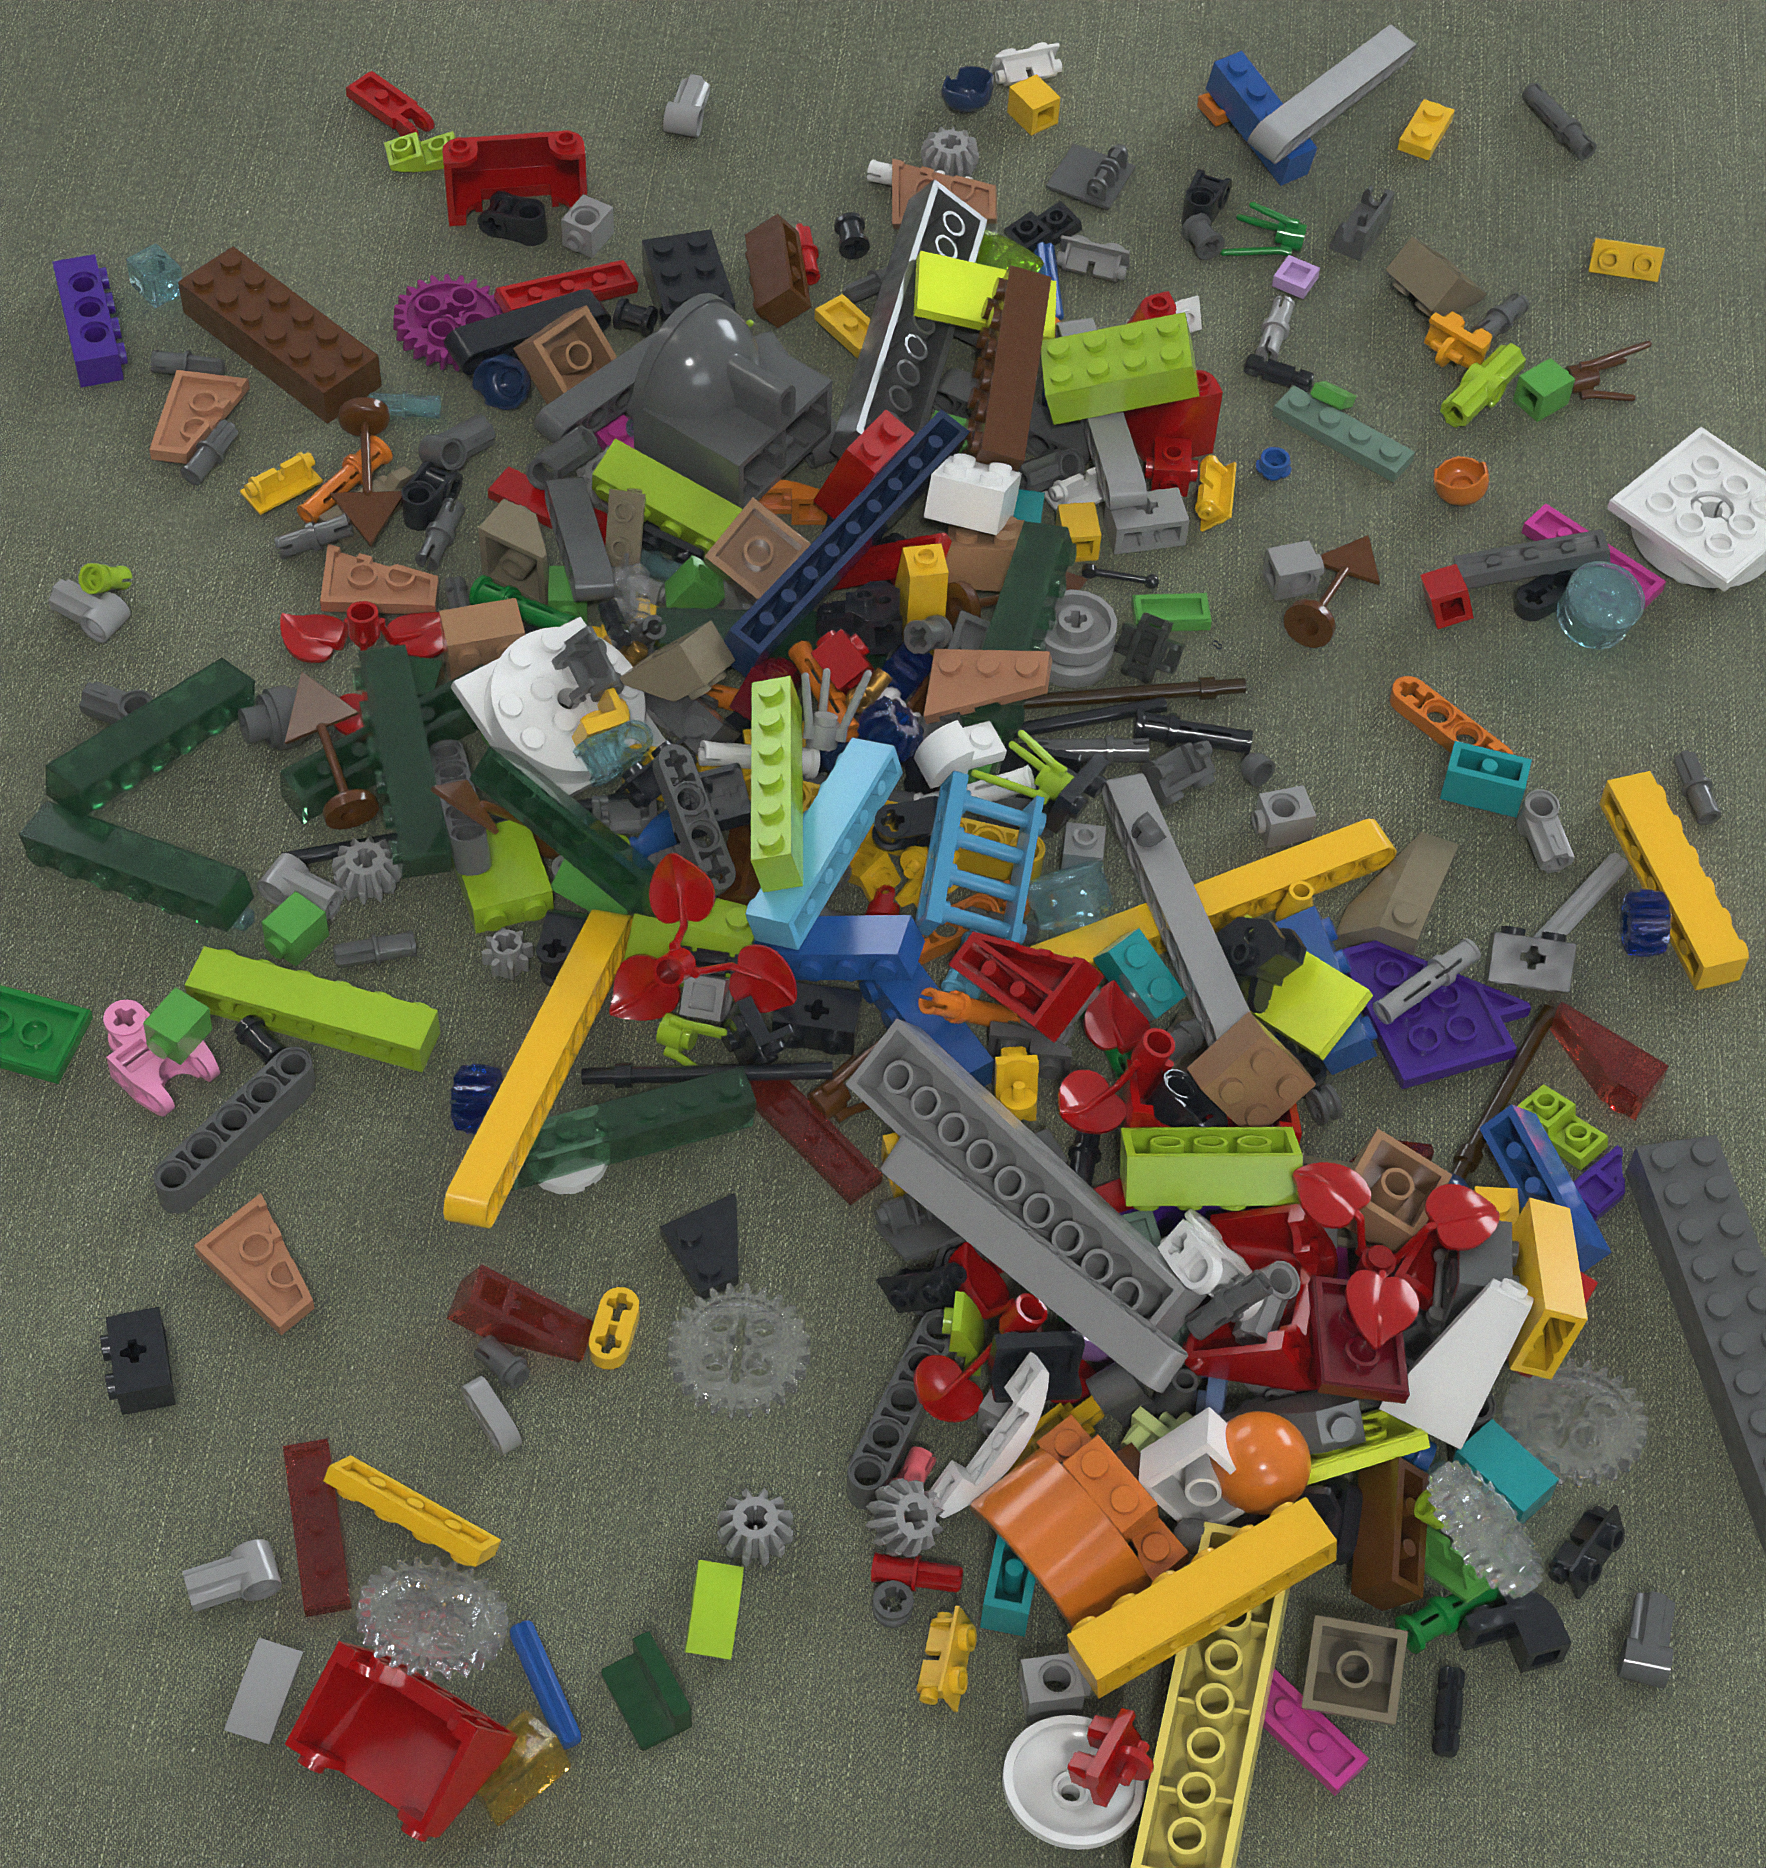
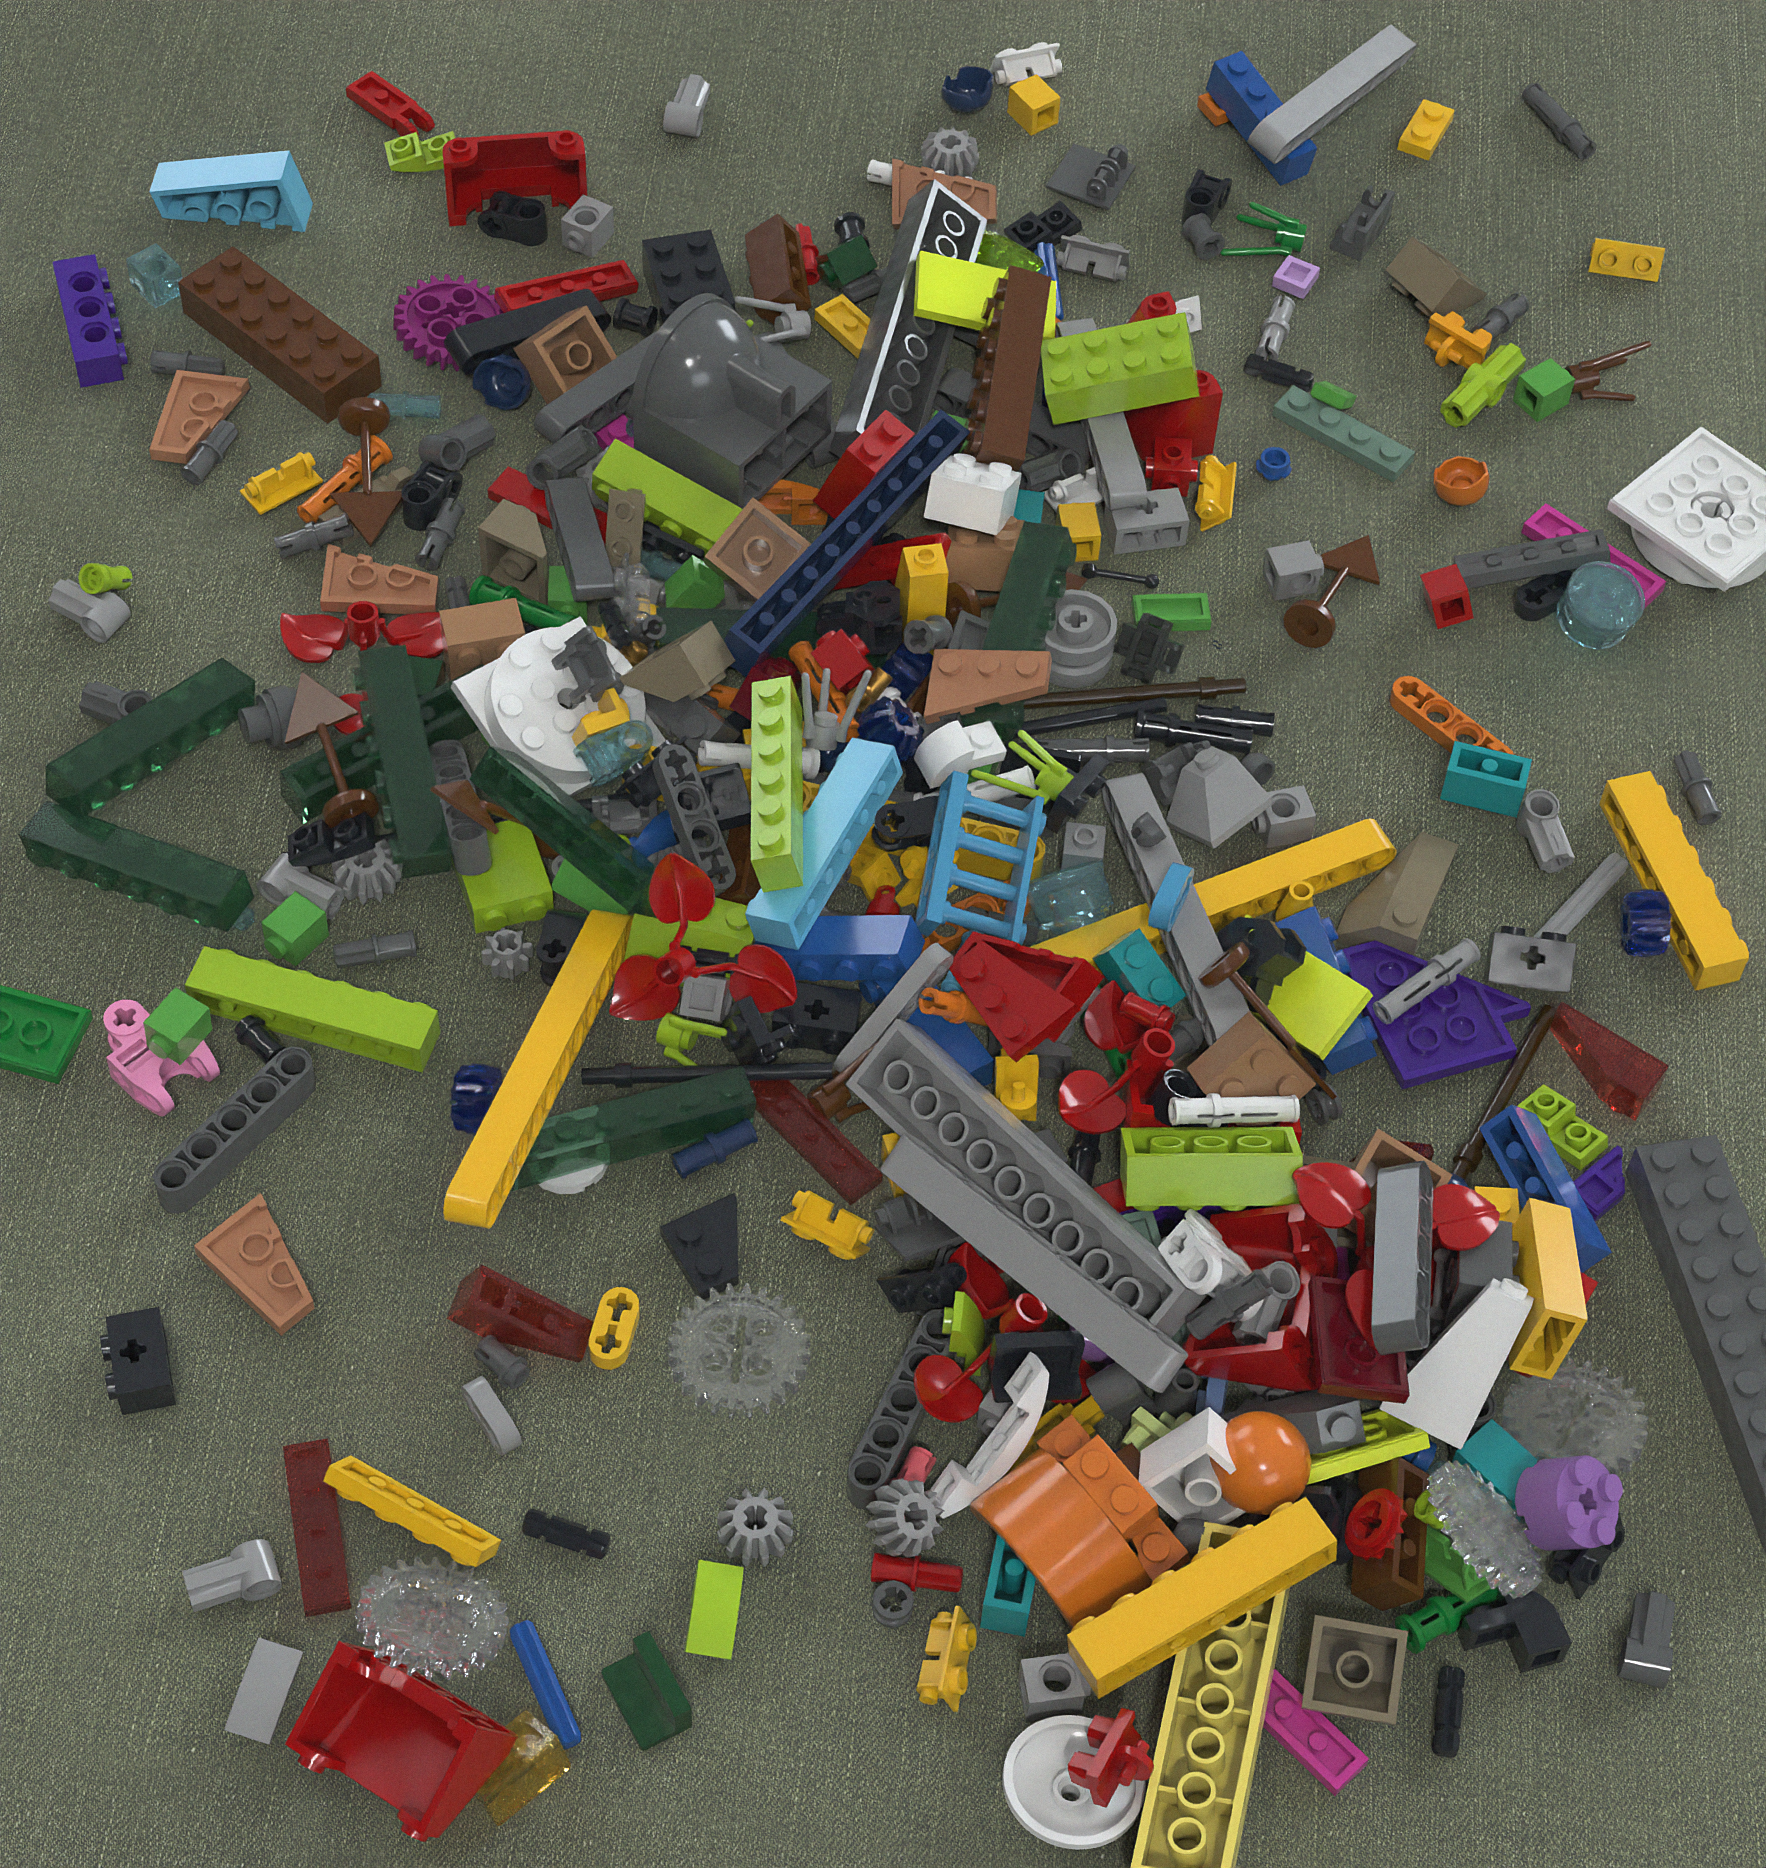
(234, 189): none -> medium azure wedge
(322, 845): none -> black slope
(566, 1533): none -> black axle
(714, 1148): none -> dark blue pin
(789, 326): none -> light grey plant
(842, 1236): none -> yellow hinge
(845, 262): none -> dark green brick
(899, 1003): none -> light grey beam
(1011, 1001): none -> red wing
(1146, 1012): none -> red pin
(1171, 897): none -> dark azure beam
(1215, 798): none -> light grey slope
(1217, 1110): none -> white pin
(1226, 967): none -> reddish brown piece
(1260, 722): none -> black pin
(1374, 1507): none -> red gear
(1402, 1258): none -> beam
(1569, 1503): none -> medium lavender brick

